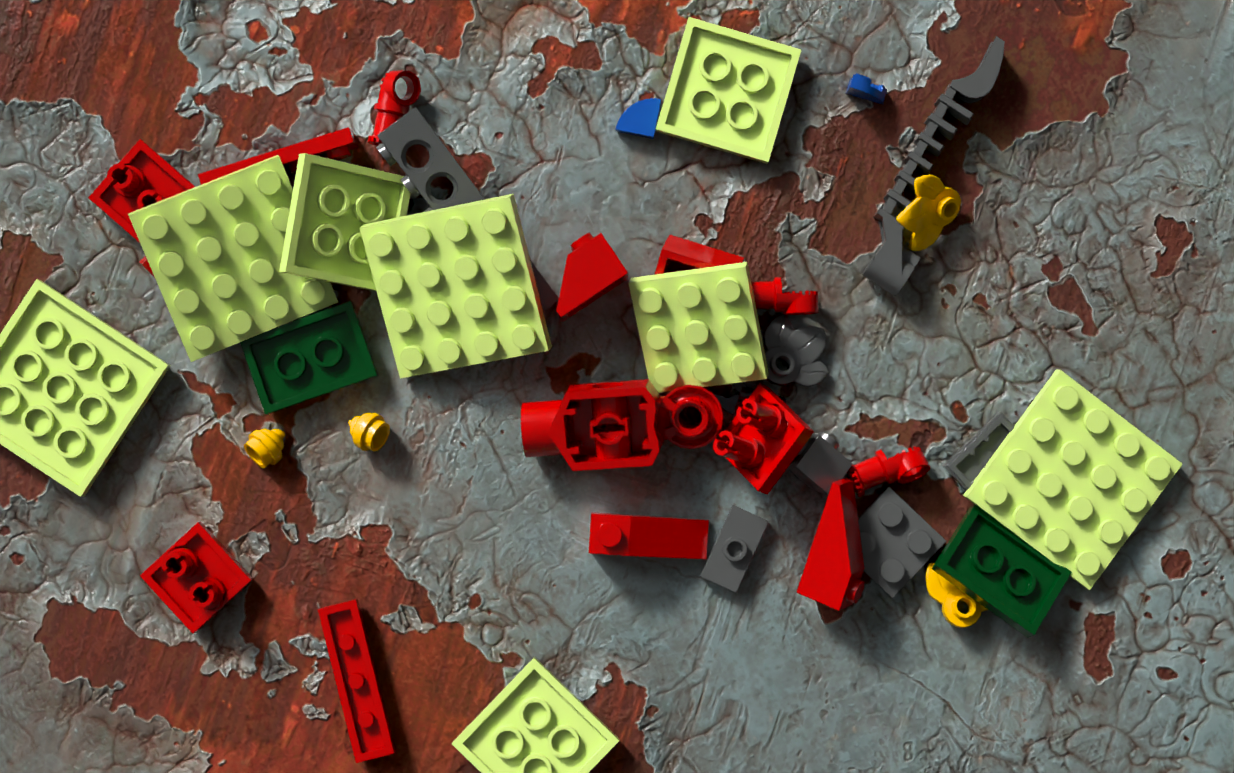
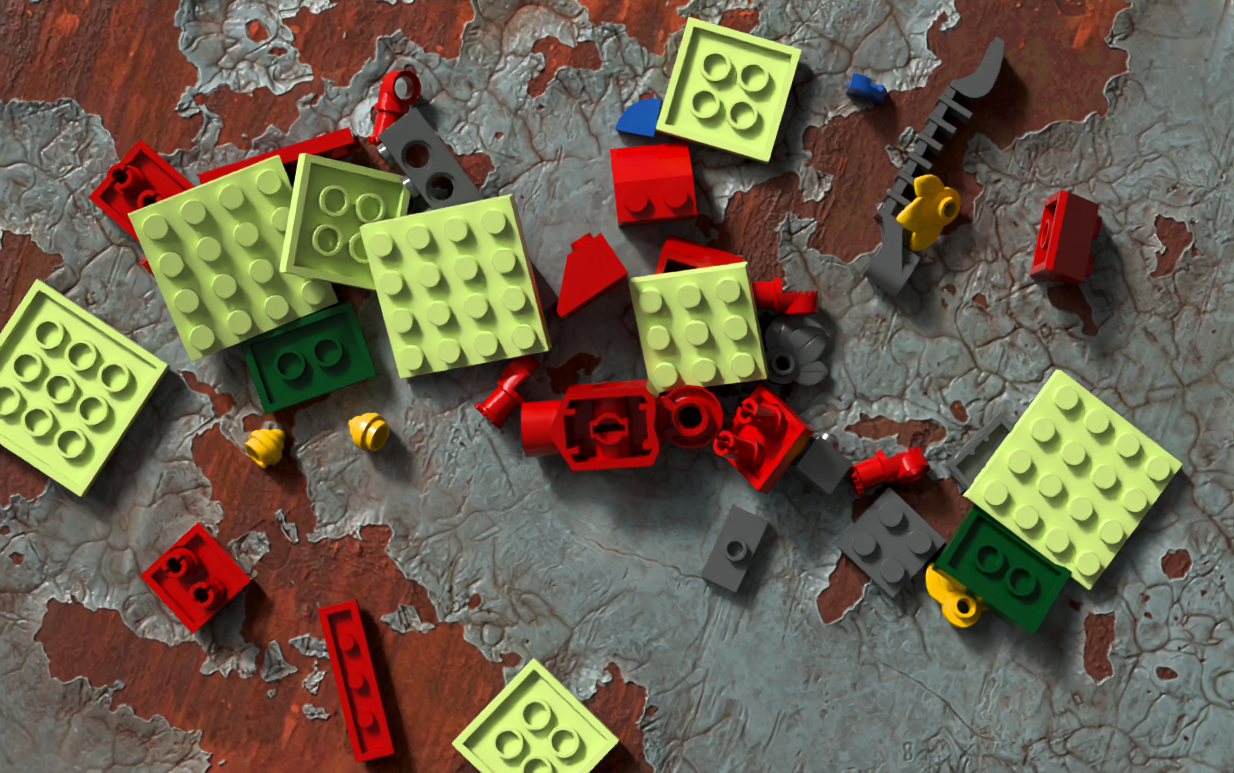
(504, 397): none -> red connector
(648, 536): red slope -> none
(653, 184): none -> red slope
(836, 554): red slope -> none
(1066, 238): none -> red slope

